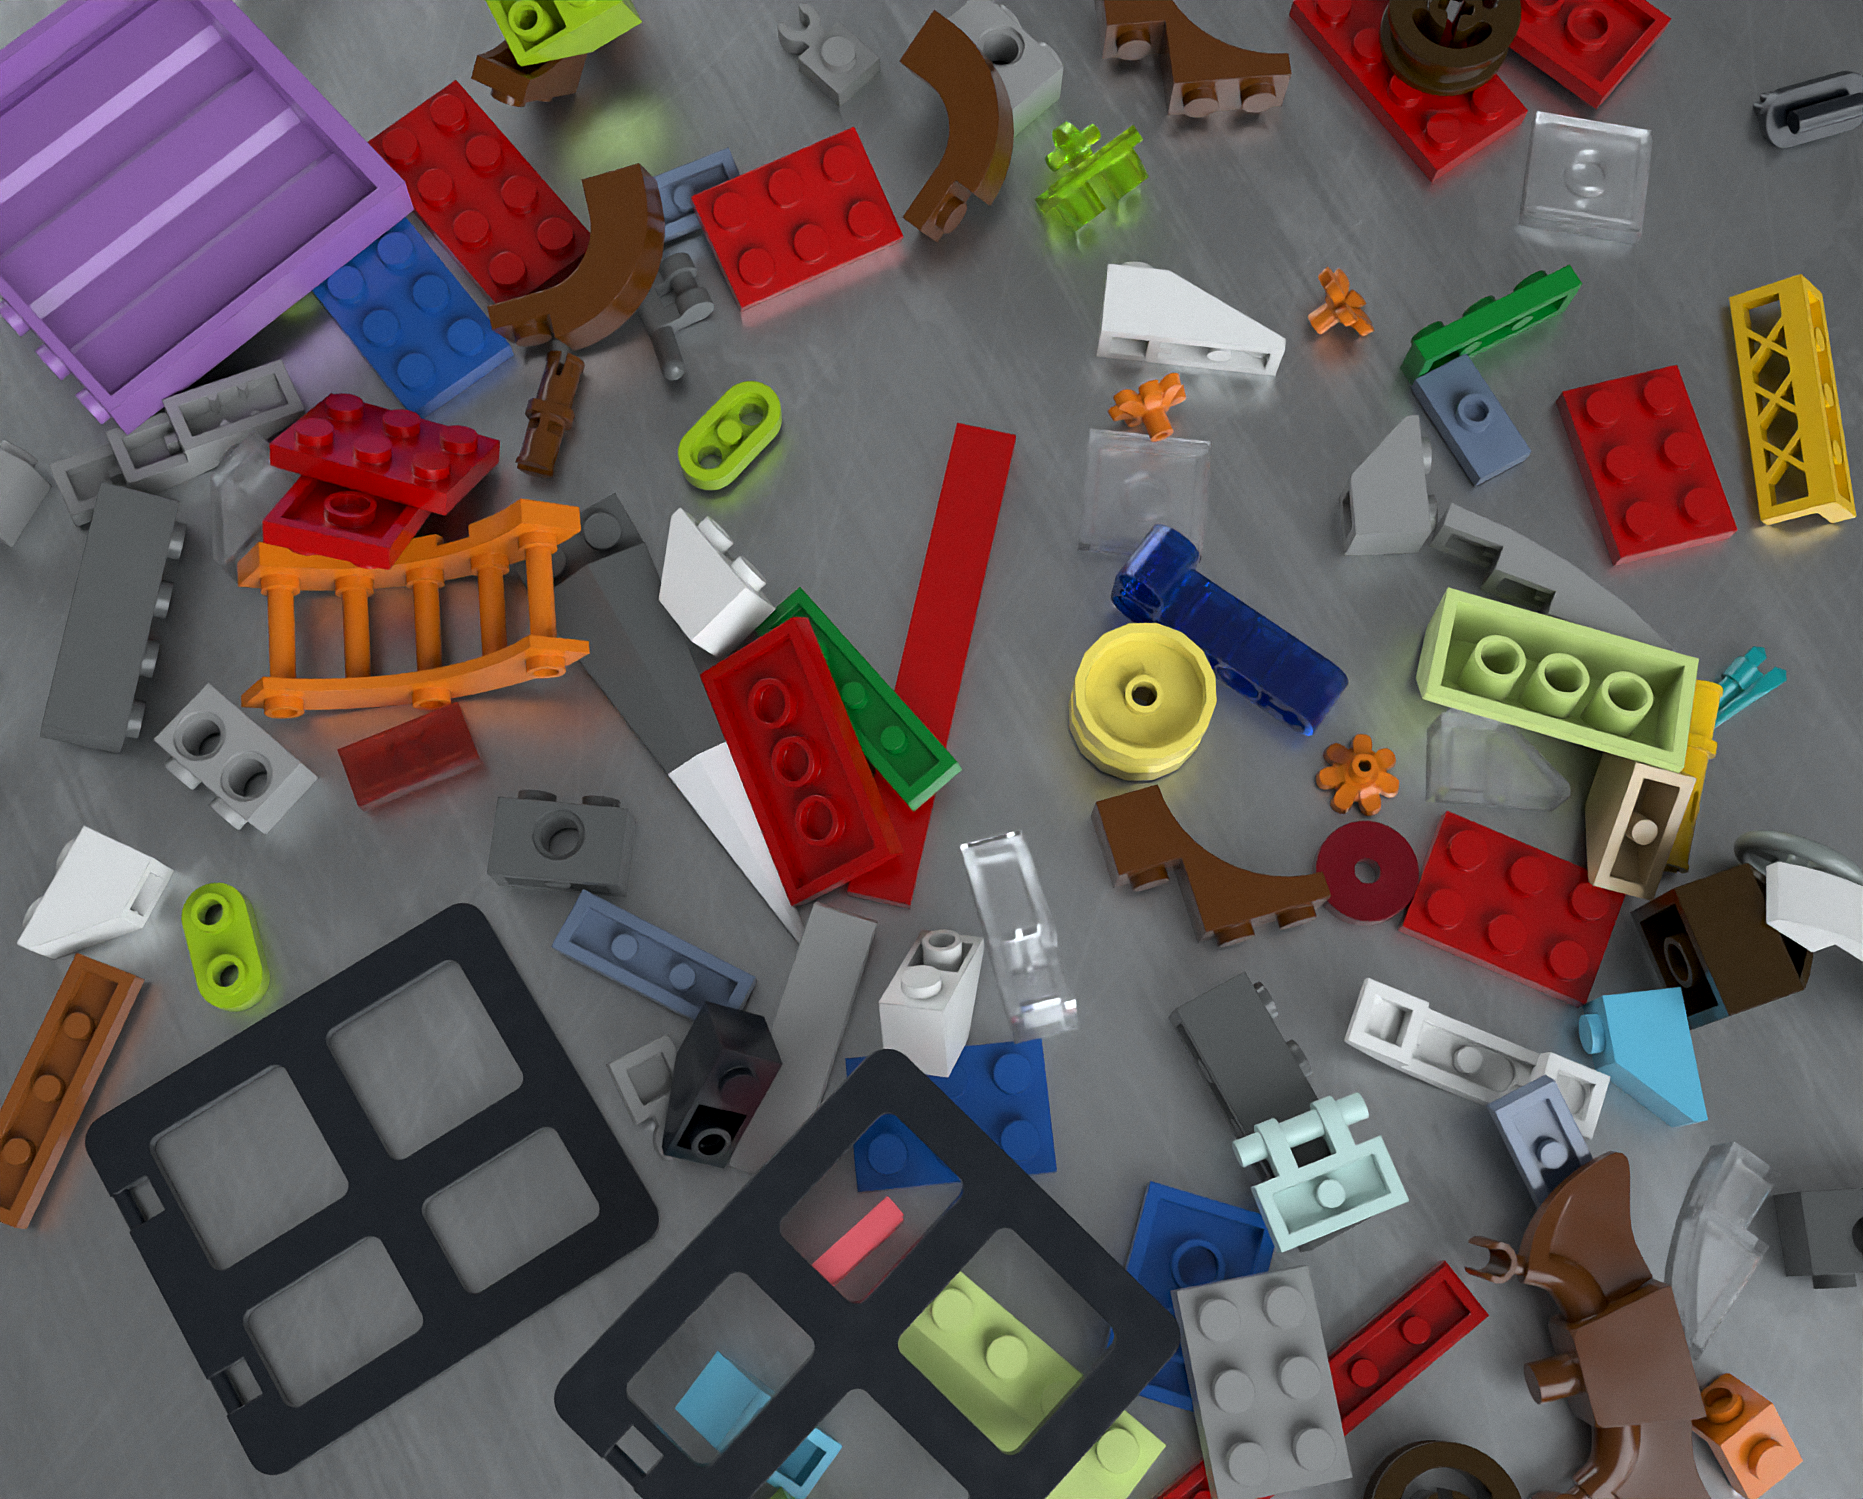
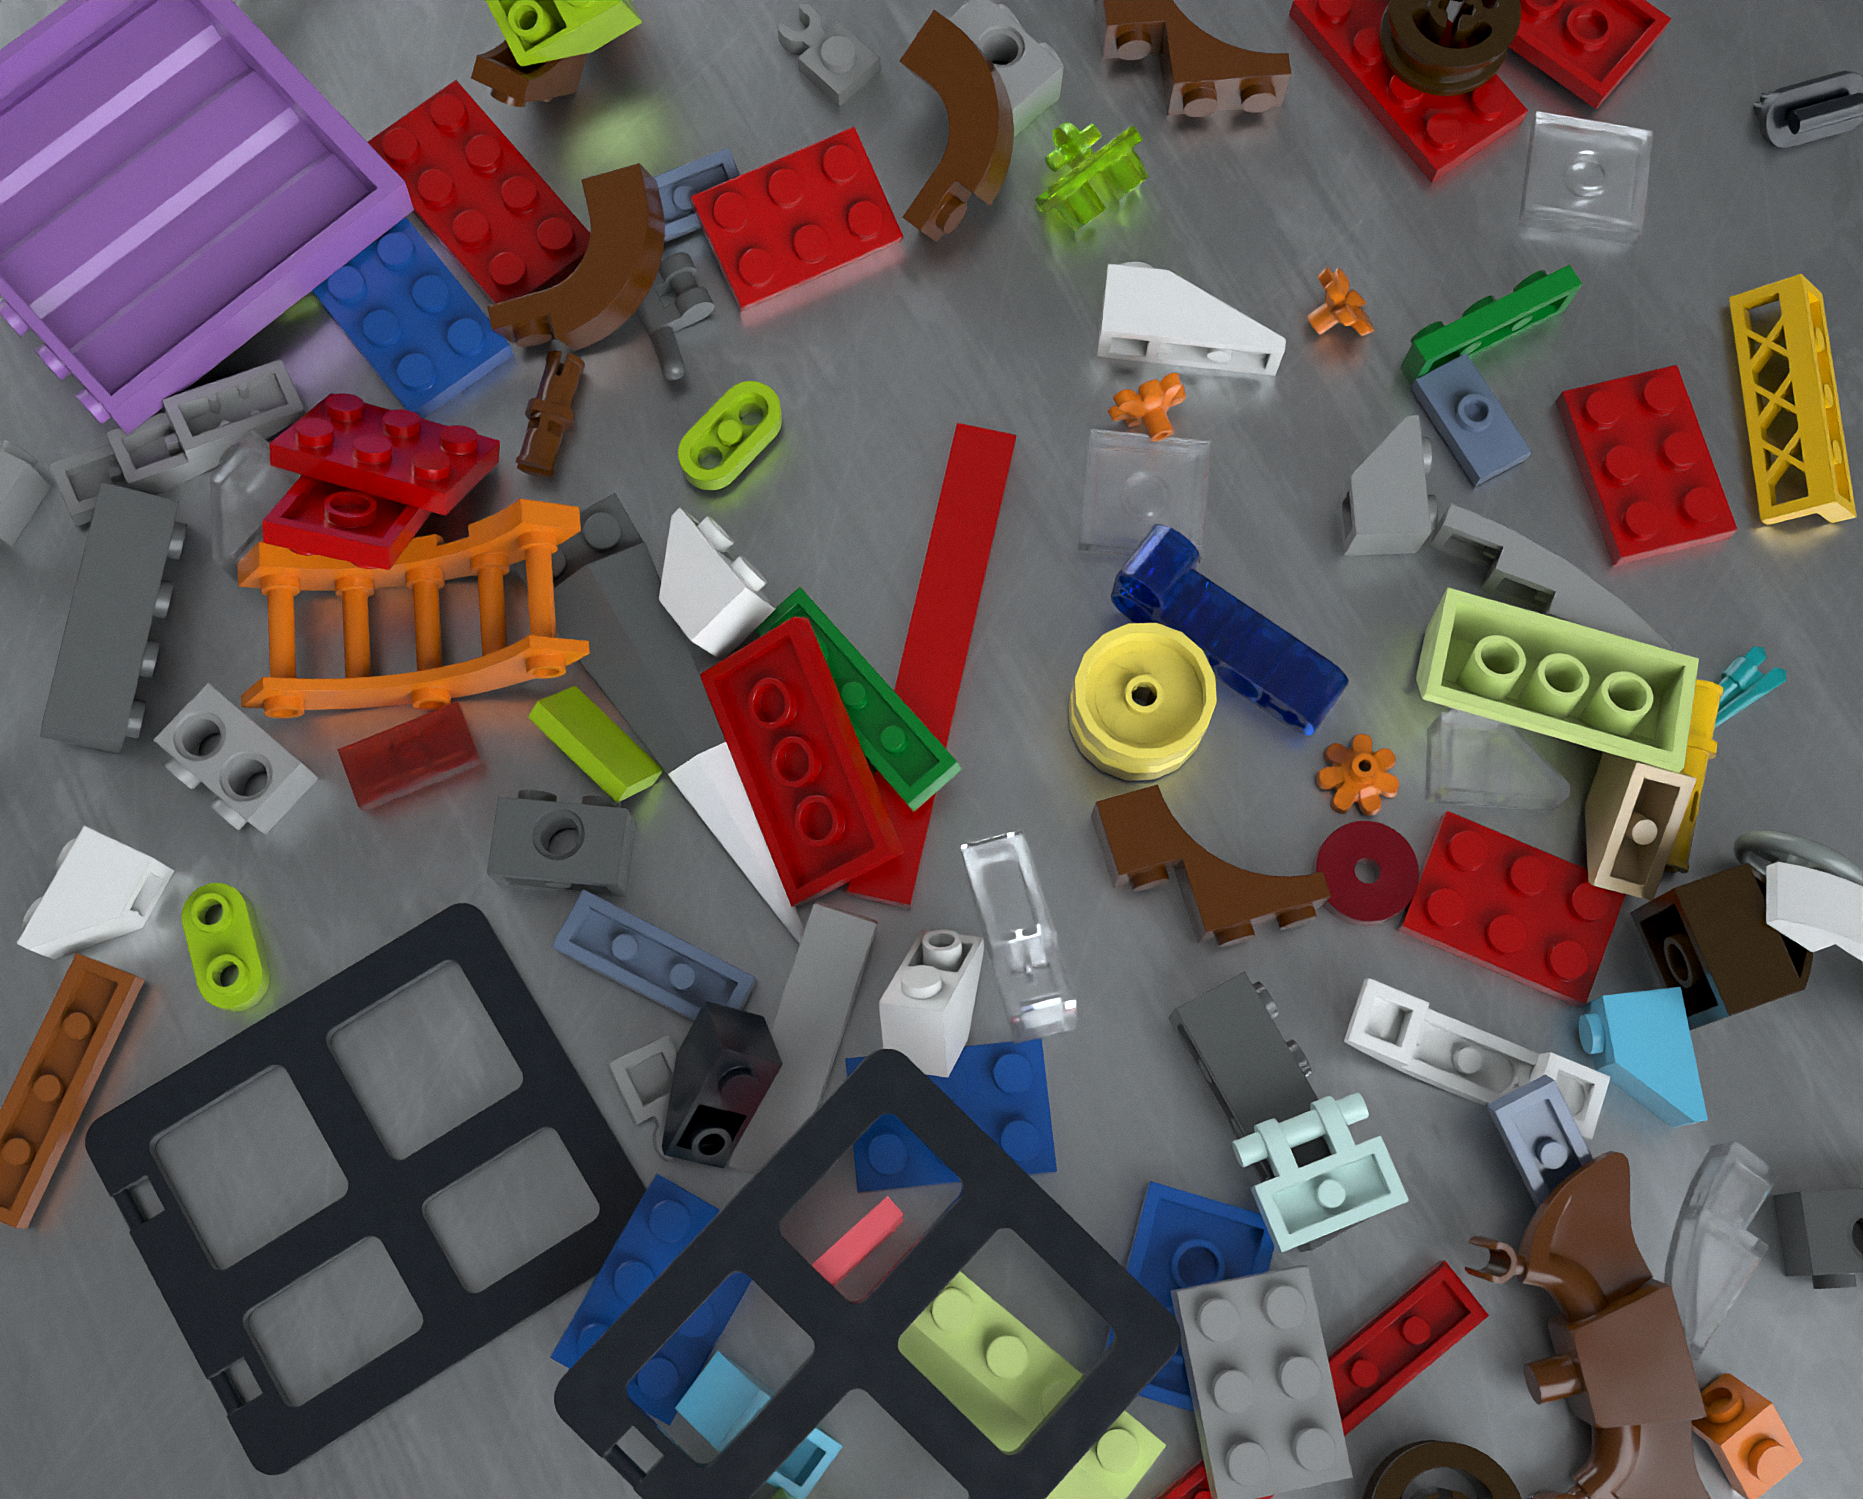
(595, 743): none -> lime tile
(650, 1241): none -> blue plate

